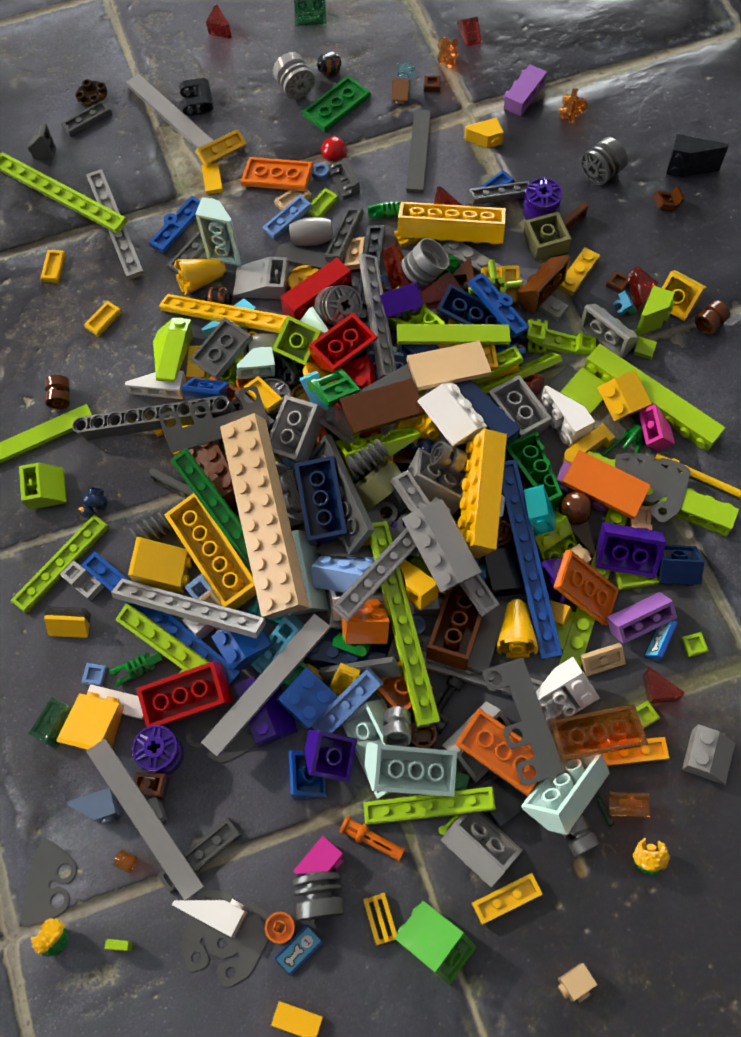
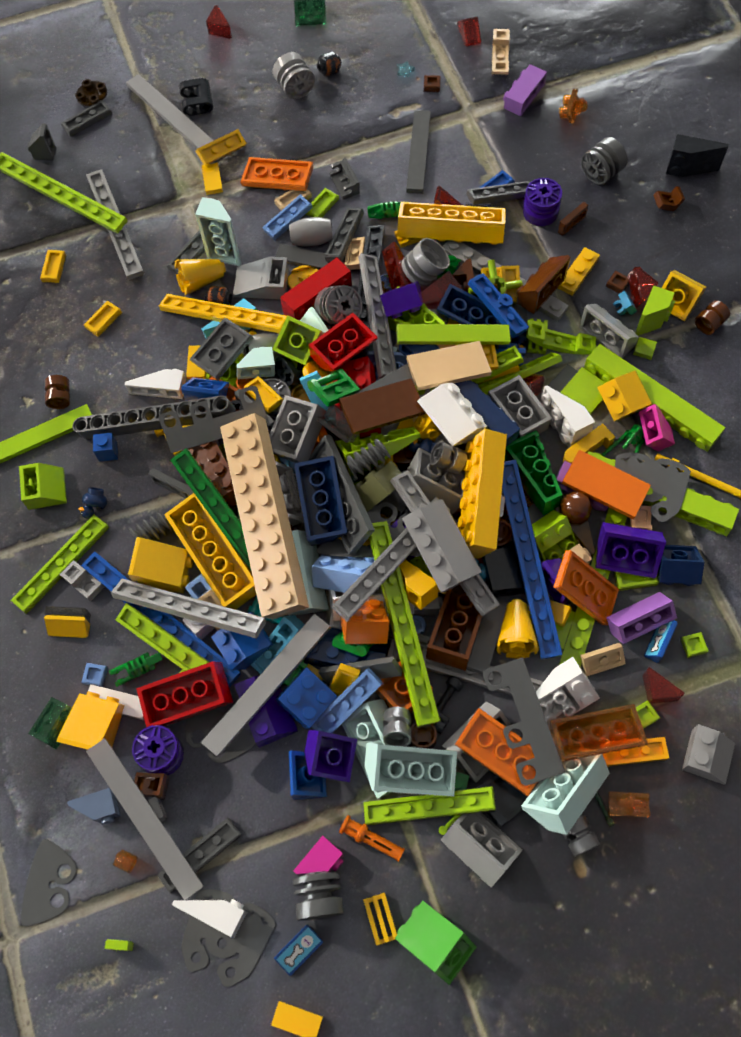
(51, 938): yellow piece -> none
(105, 447): none -> blue brick
(171, 348): lime wedge -> none
(175, 225): blue hinge -> none
(280, 927): orange wheel -> none
(321, 172): medium blue tile -> none
(333, 149): red hair -> none
(336, 104): green tile -> none
(400, 90): medium nougat slope -> none
(448, 51): clear orange hips -> none
(484, 133): yellow slope -> none
(500, 51): none -> tan slope
(506, 898): yellow plate -> none
(540, 510): teal slope -> none
(546, 236): olive brick -> none
(576, 983): tan brick -> none
(650, 860): yellow piece -> none

